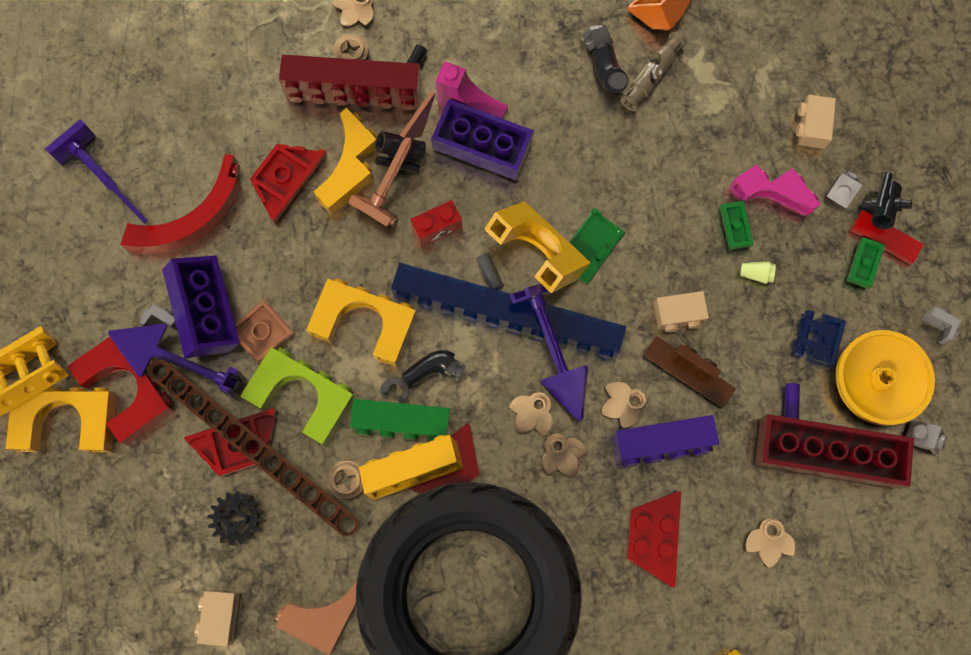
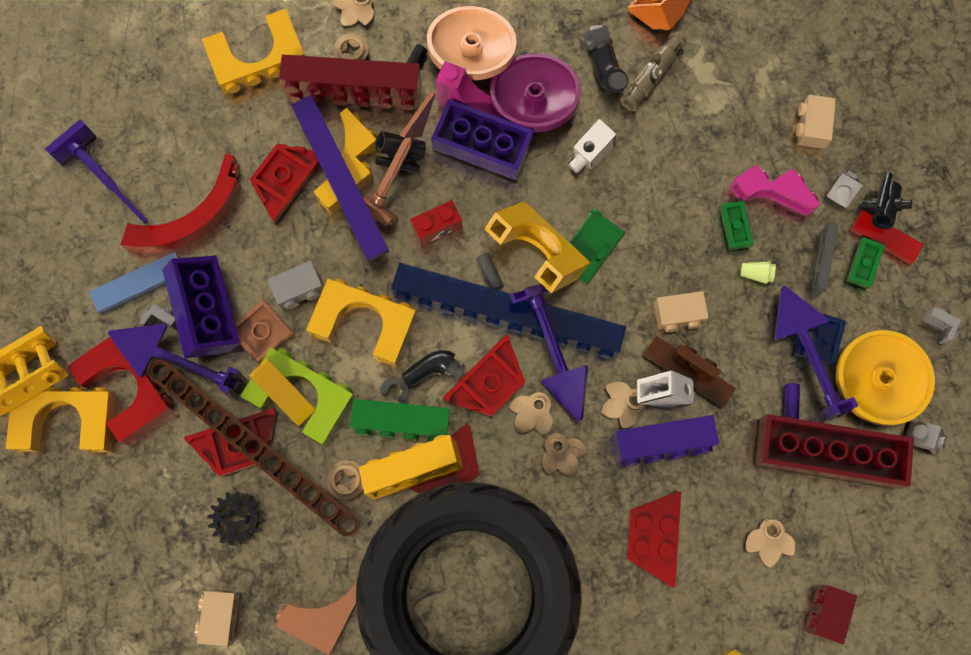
(130, 285): none -> medium blue tile
(235, 74): none -> yellow arch
(282, 392): none -> yellow tile
(296, 285): none -> light grey brick
(340, 178): none -> dark purple tile
(473, 40): none -> light nougat dish
(489, 381): none -> red wing
(536, 92): none -> magenta dish
(599, 140): none -> white torso
(674, 390): none -> white torso
(797, 317): none -> dark purple piece
(824, 258): none -> dark grey tile
(831, 614): none -> dark red brick

